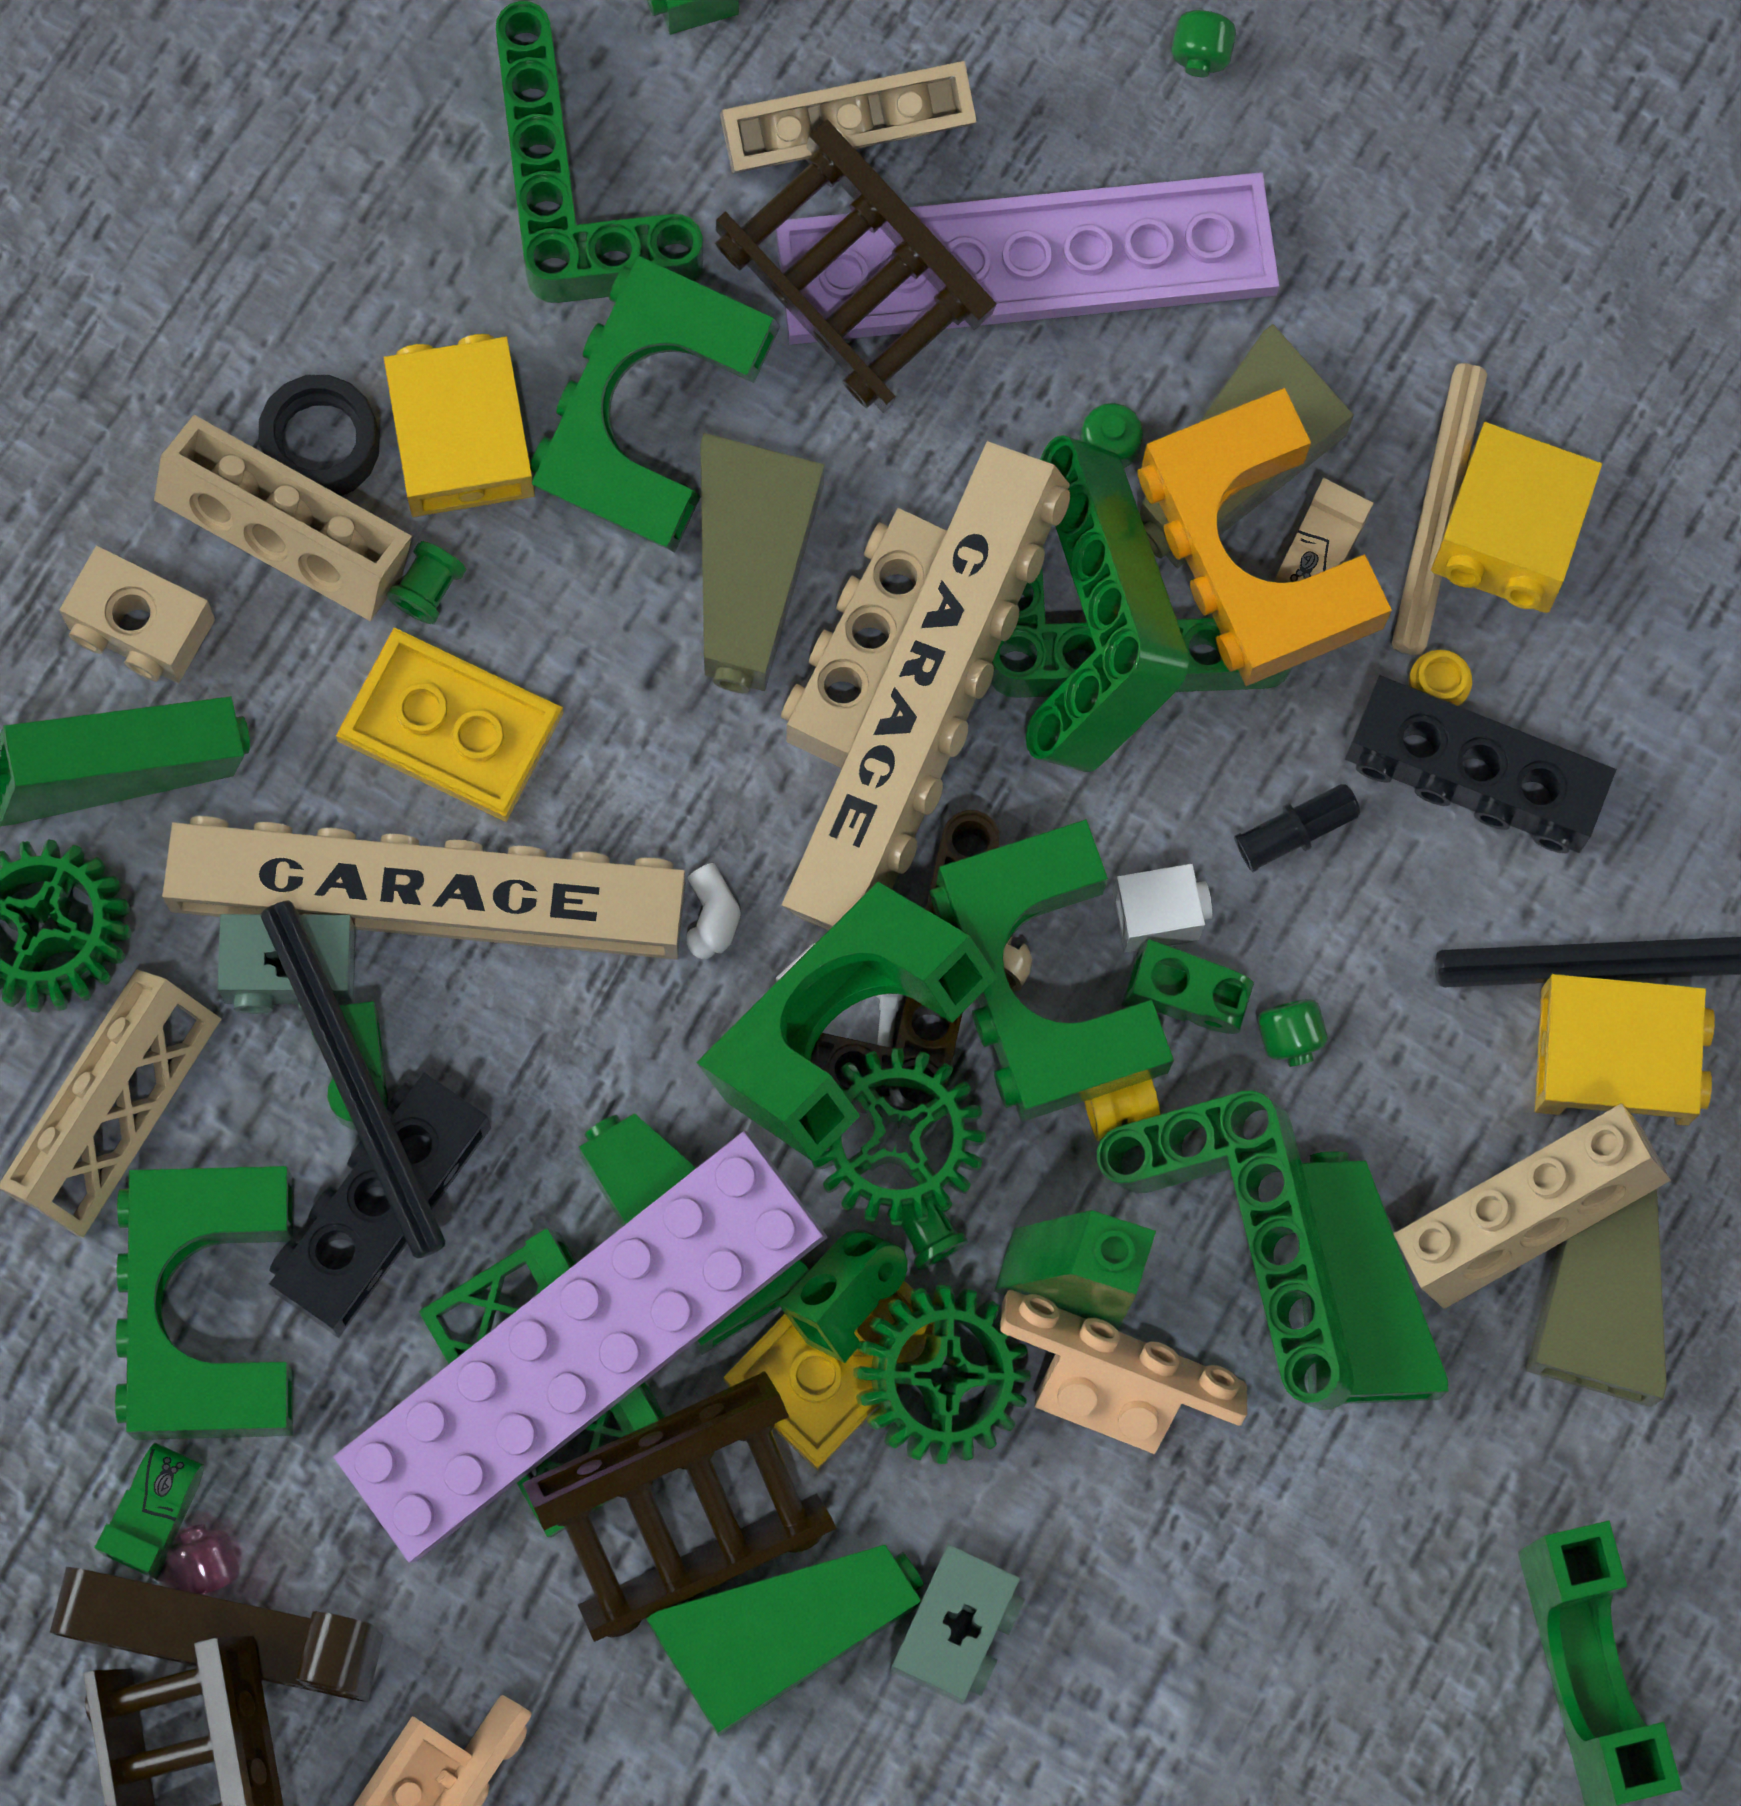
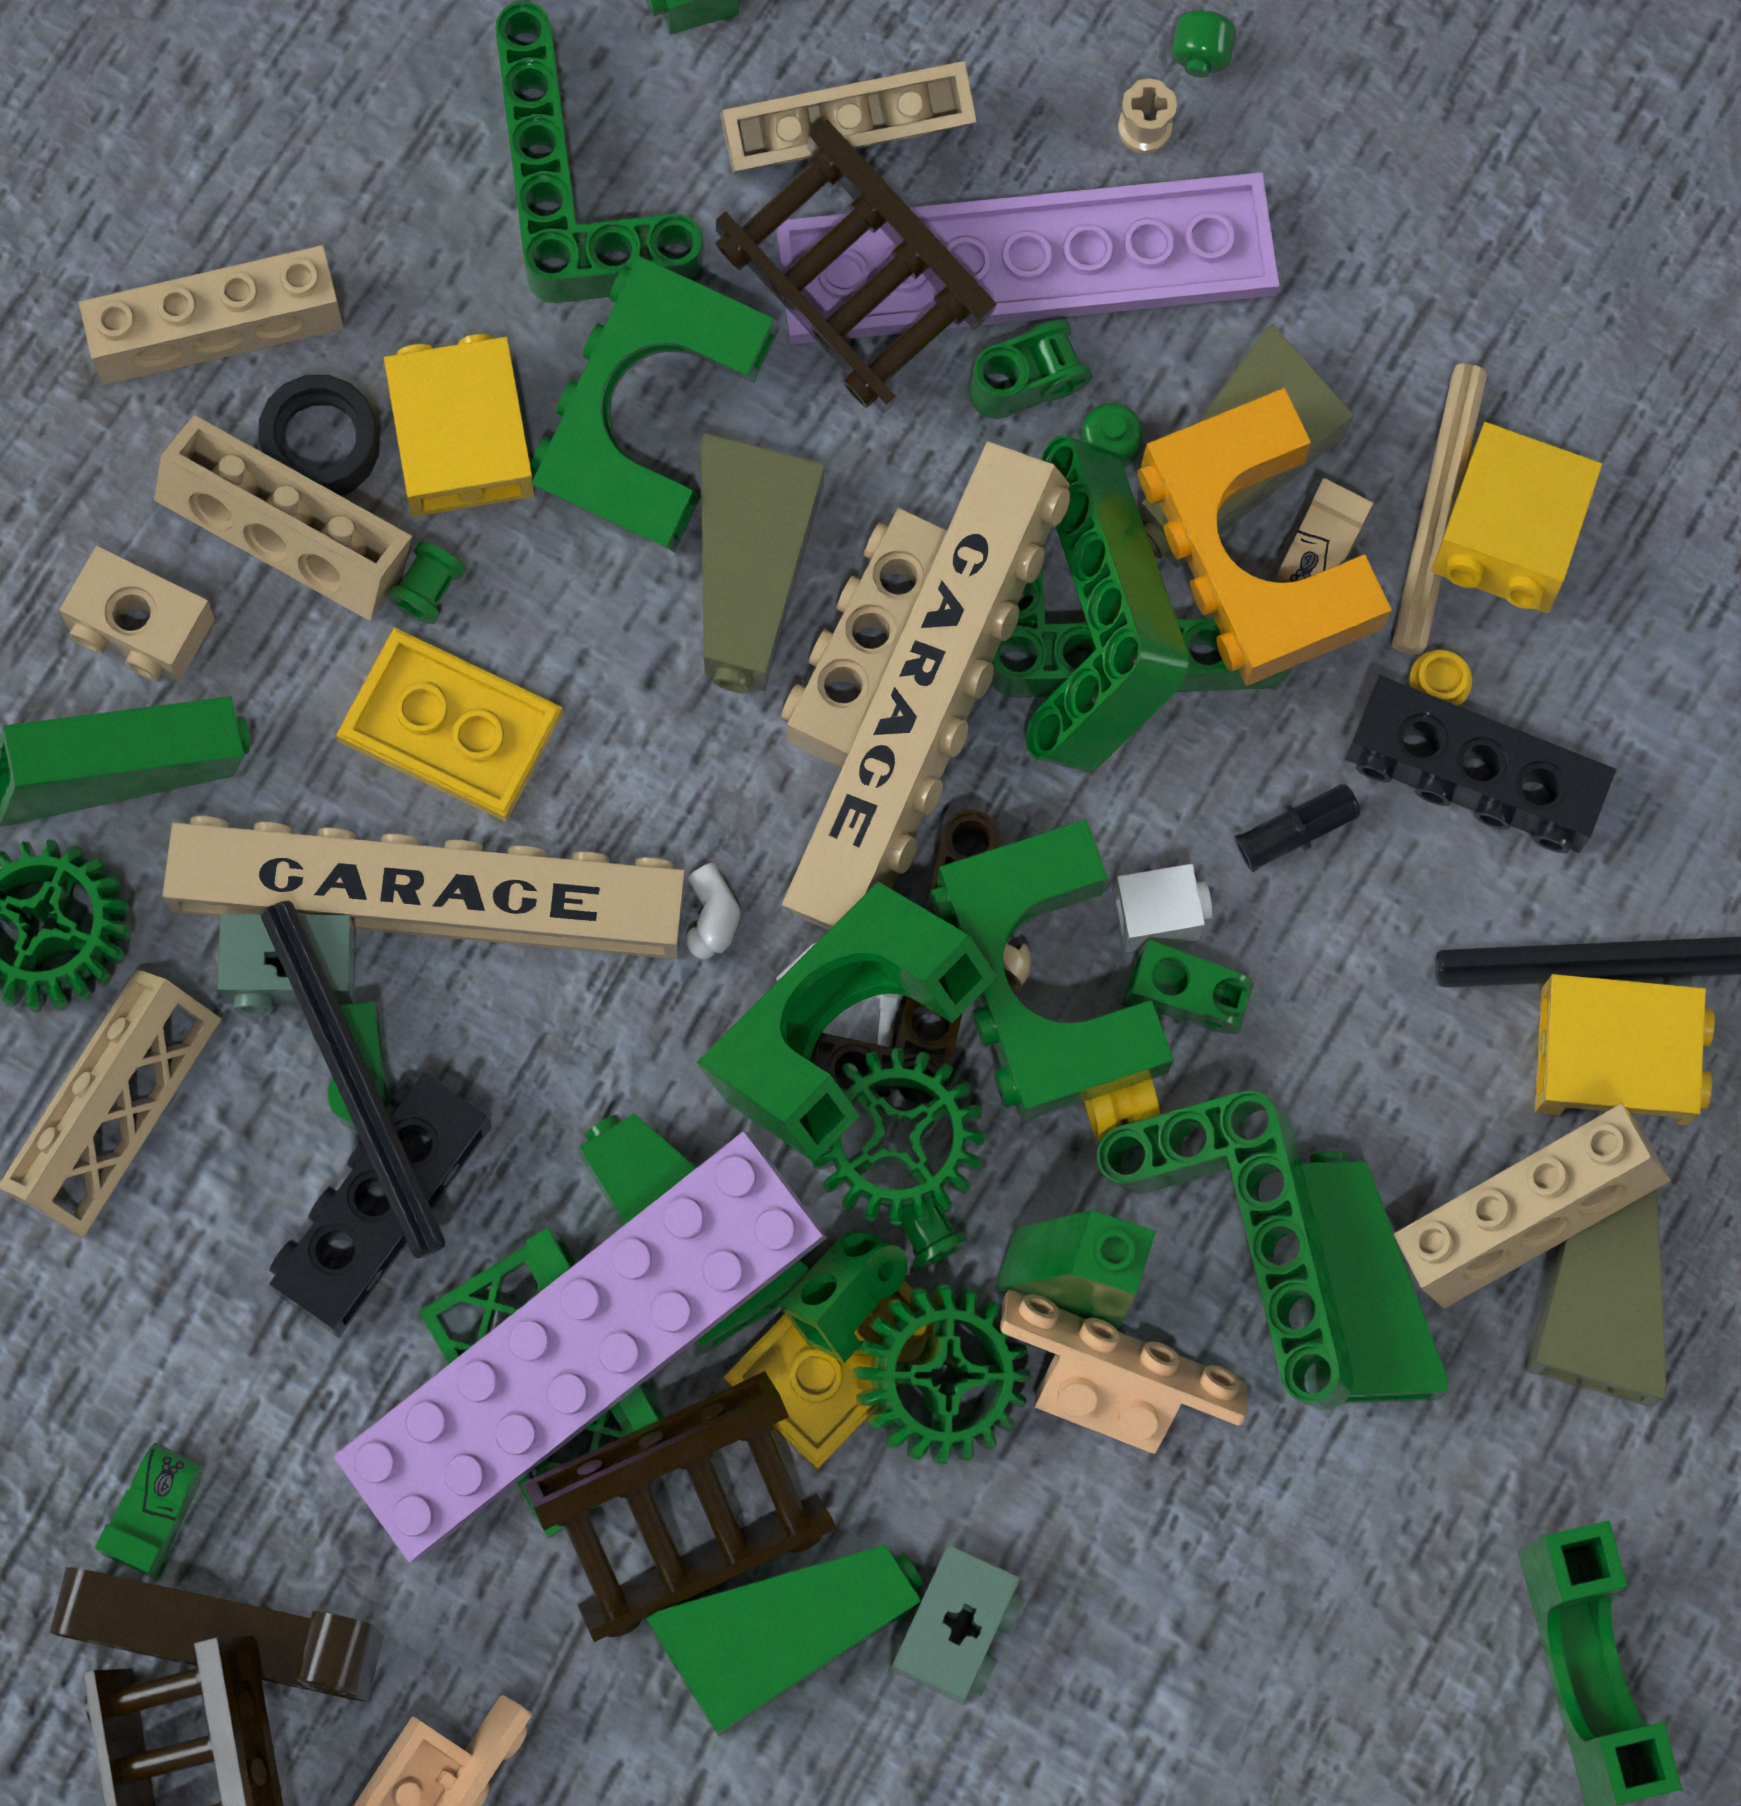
(167, 1221): green arch -> none
(203, 1560): clear pink piece -> none
(211, 315): none -> tan brick
(1037, 363): none -> green piece
(1150, 97): none -> tan bush
(1293, 1031): green piece -> none

